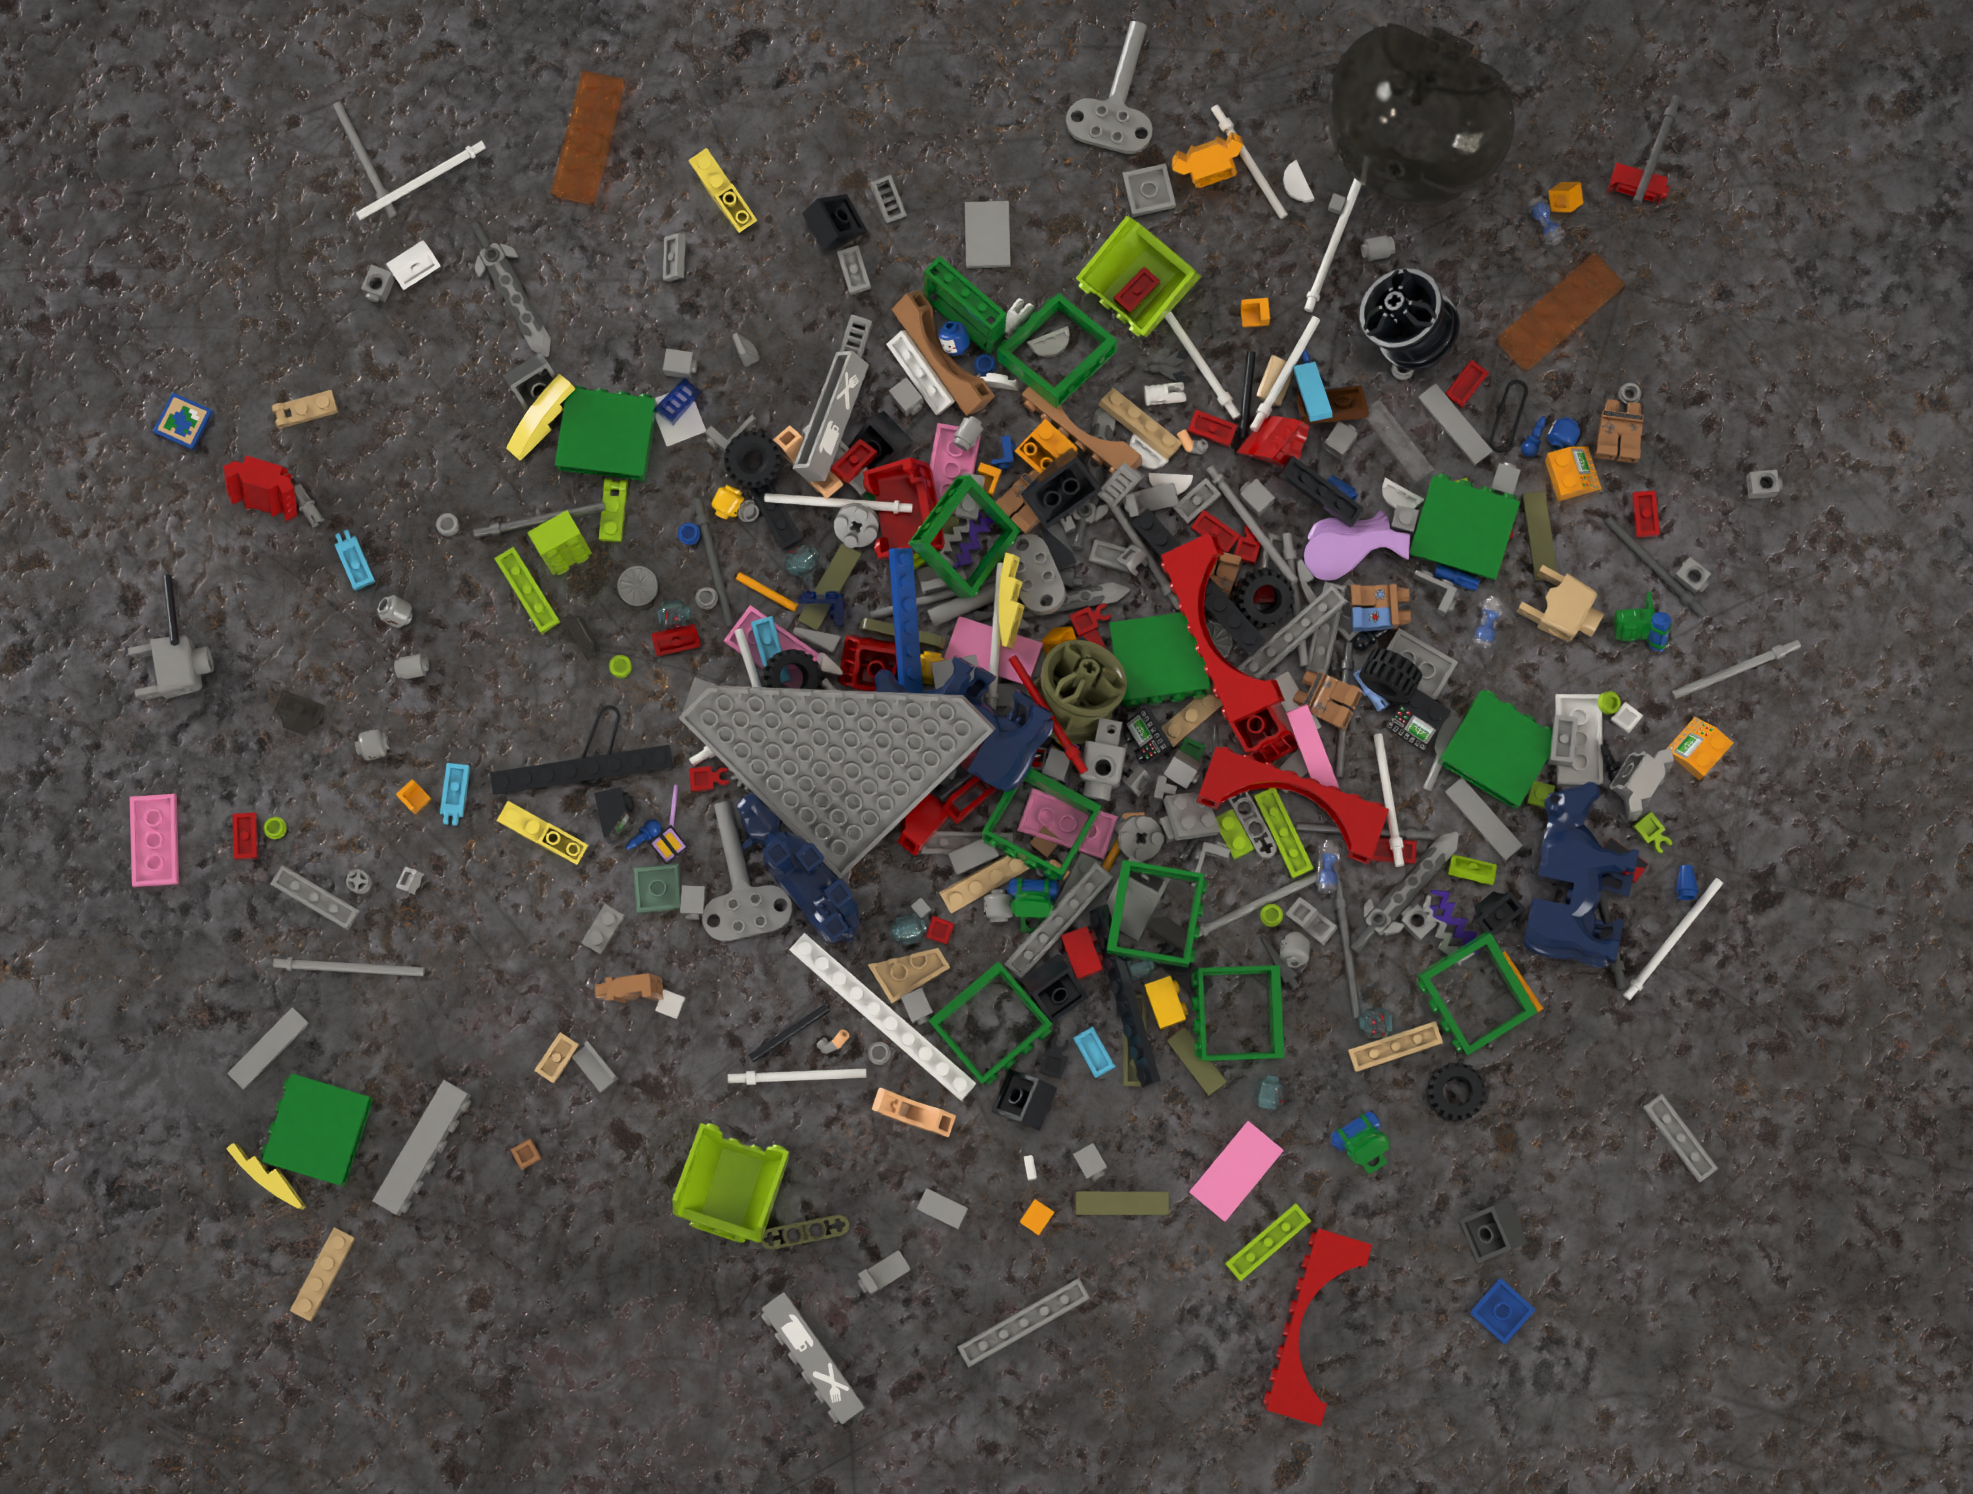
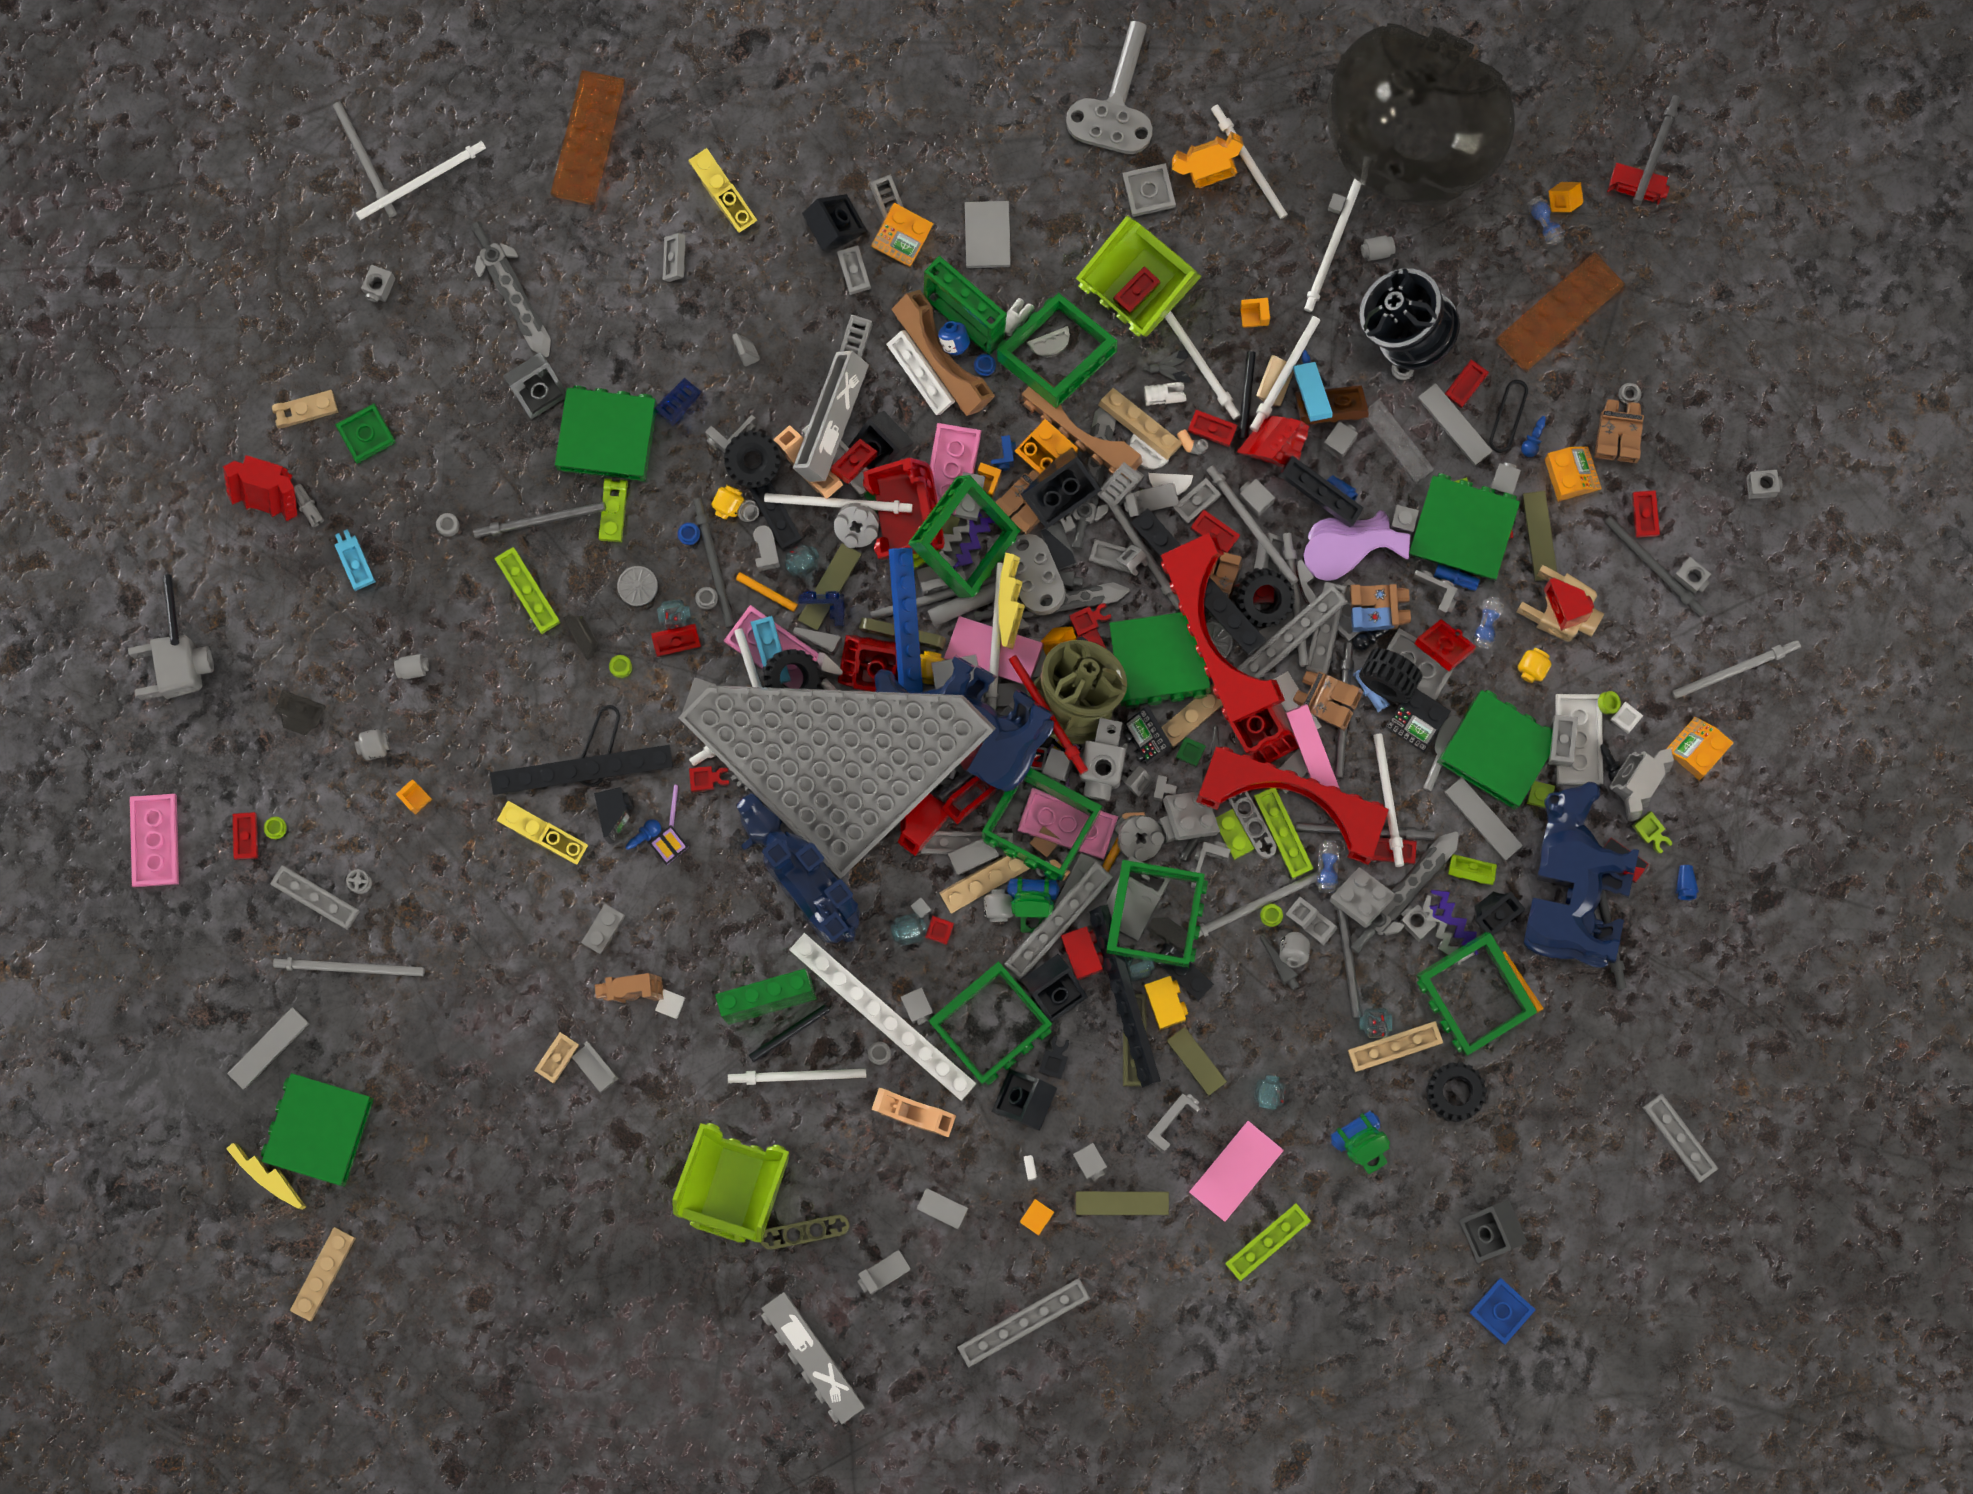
(183, 421): tile -> none
(365, 433): none -> green tile
(395, 611): light grey head -> none
(409, 880): light grey plate -> none
(413, 265): white panel -> none
(421, 1148): light grey brick -> none
(454, 792): medium azure hinge -> none
(526, 1154): medium nougat tile -> none
(536, 420): light yellow slope -> none
(560, 543): lime brick -> none
(657, 888): sand green tile -> none
(679, 364): light grey brick -> none
(687, 426): white sticker -> none
(693, 901): light grey brick -> none
(746, 908): light grey piece -> none
(765, 541): none -> light grey leg
(766, 996): none -> green brick
(838, 1041): arm -> none
(902, 234): none -> light orange slope
(906, 397): light grey brick -> none
(909, 972): tan wing -> none
(968, 433): light grey brick -> none
(1000, 381): white tile -> none
(1094, 1052): medium azure tile -> none
(1155, 1137): none -> light grey panel
(1183, 769): light grey brick -> none
(1248, 547): red plate -> none
(1274, 1007): green window -> none
(1290, 1389): red arch -> none
(1296, 184): white tile -> none
(1362, 897): none -> light grey plate
(1397, 495): white tile -> none
(1444, 645): none -> red plate
(1534, 665): none -> yellow head
(1563, 433): blue head -> none
(1568, 603): none -> red slope
(1636, 985): white bar -> none
(1643, 625): green piece -> none

